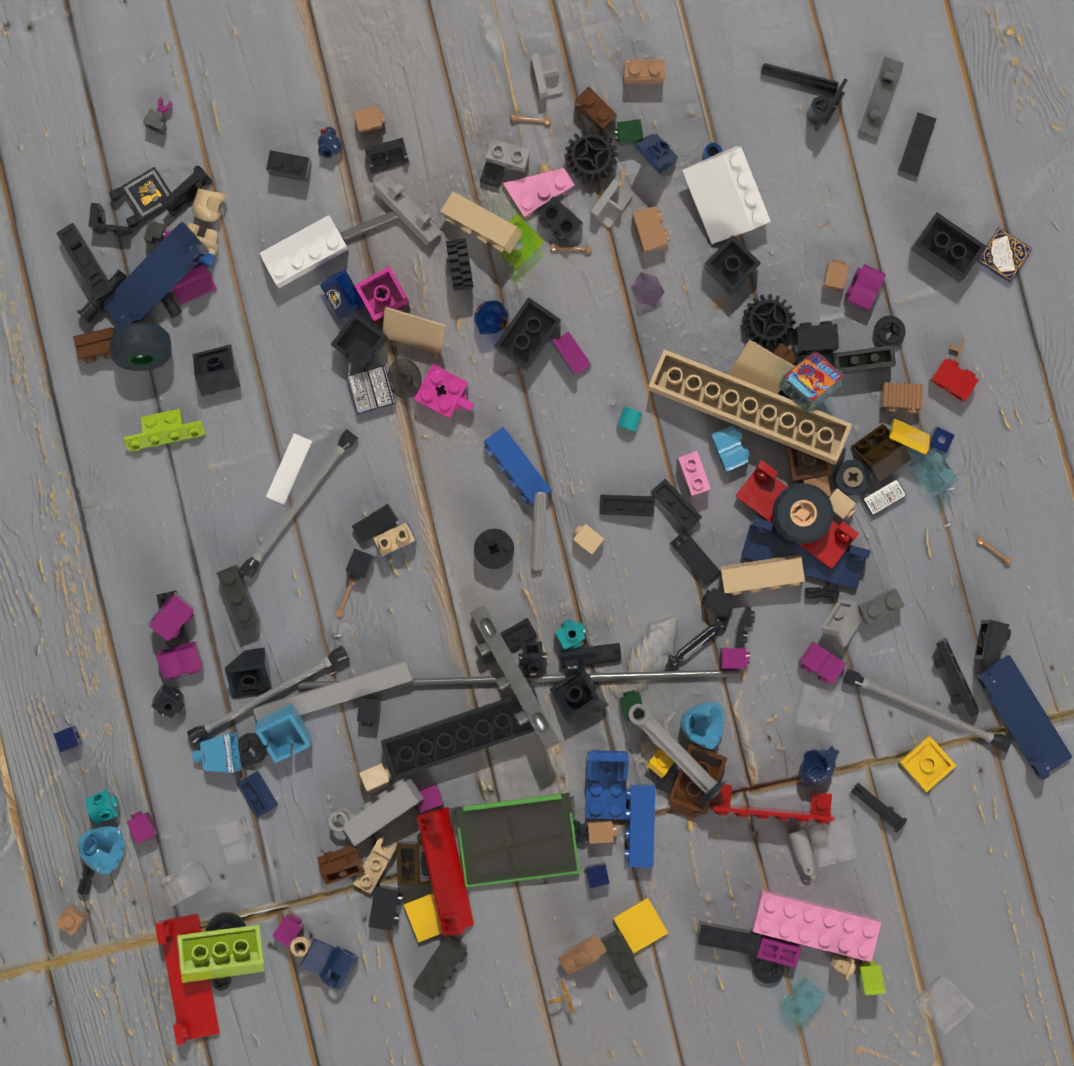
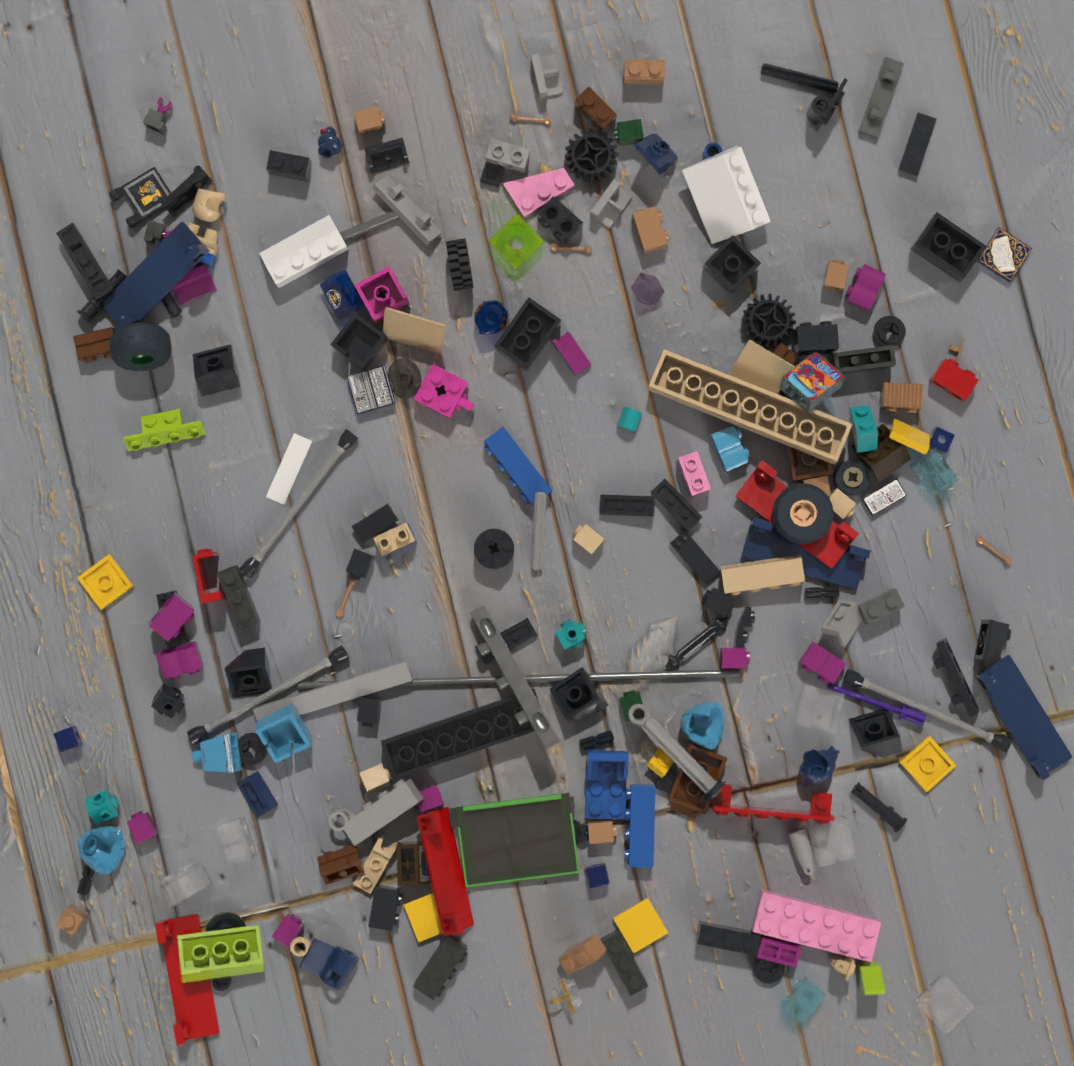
(97, 215): black bracket -> none
(105, 581): none -> yellow tile
(205, 595): none -> red panel
(481, 223): tan brick -> none
(532, 657): black brick -> none
(573, 658): black hinge -> none
(592, 741): none -> black piece
(863, 428): none -> teal brick
(877, 733): none -> black slope
(904, 713): none -> dark purple piece

